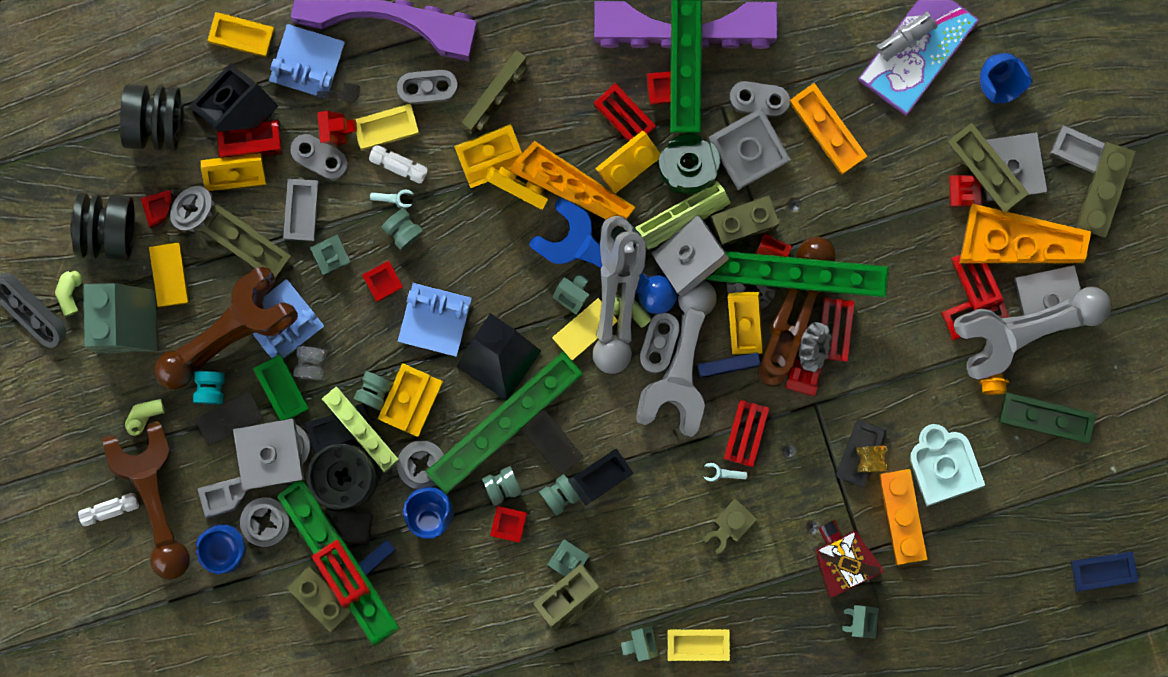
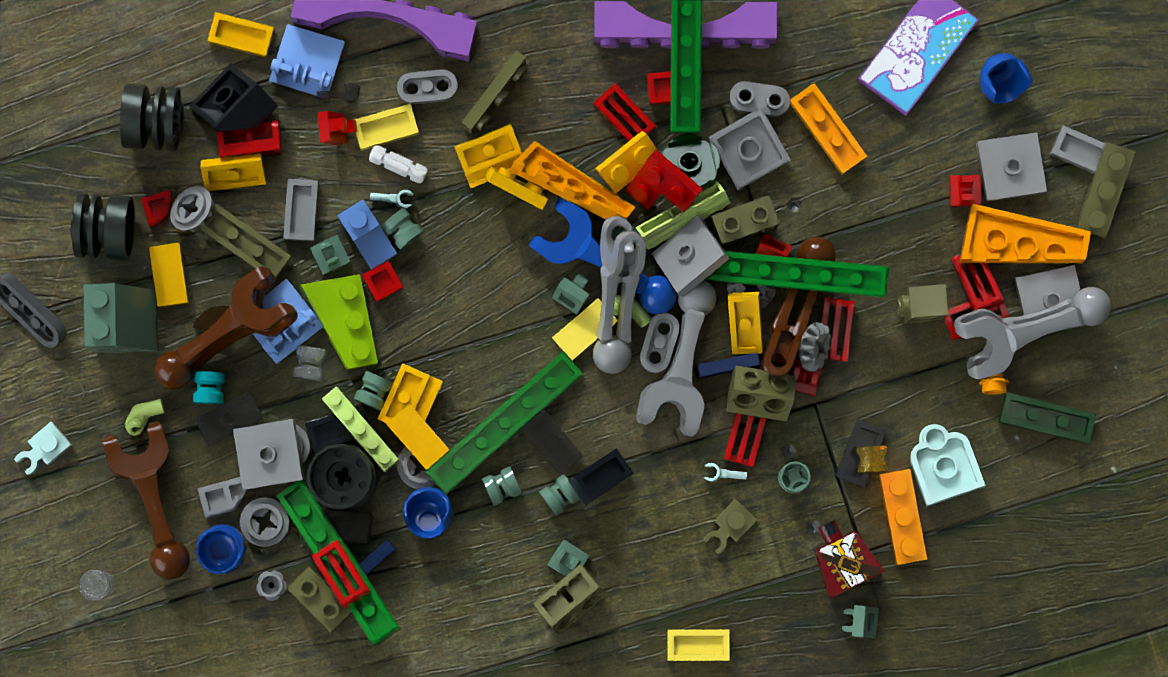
(46, 445): none -> light aqua plate
(64, 292): yellowish green arm -> none
(91, 585): none -> clear wheel
(108, 509): white axle -> none
(209, 317): none -> dark brown tile
(263, 585): none -> light grey plate
(280, 388): green tile -> none
(318, 157): light grey plate -> none
(345, 317): none -> lime wing
(367, 234): none -> medium blue arch
(417, 436): none -> yellow tile
(434, 319): light blue hinge -> none
(498, 357): black slope -> none
(508, 524): red plate -> none
(642, 643): sand green tile -> none
(663, 177): none -> red plate
(760, 394): none -> olive brick
(798, 477): none -> sand green wheel
(906, 36): light grey pin -> none
(923, 304): none -> olive brick
(988, 168): olive plate -> none
(1104, 571): dark blue tile -> none

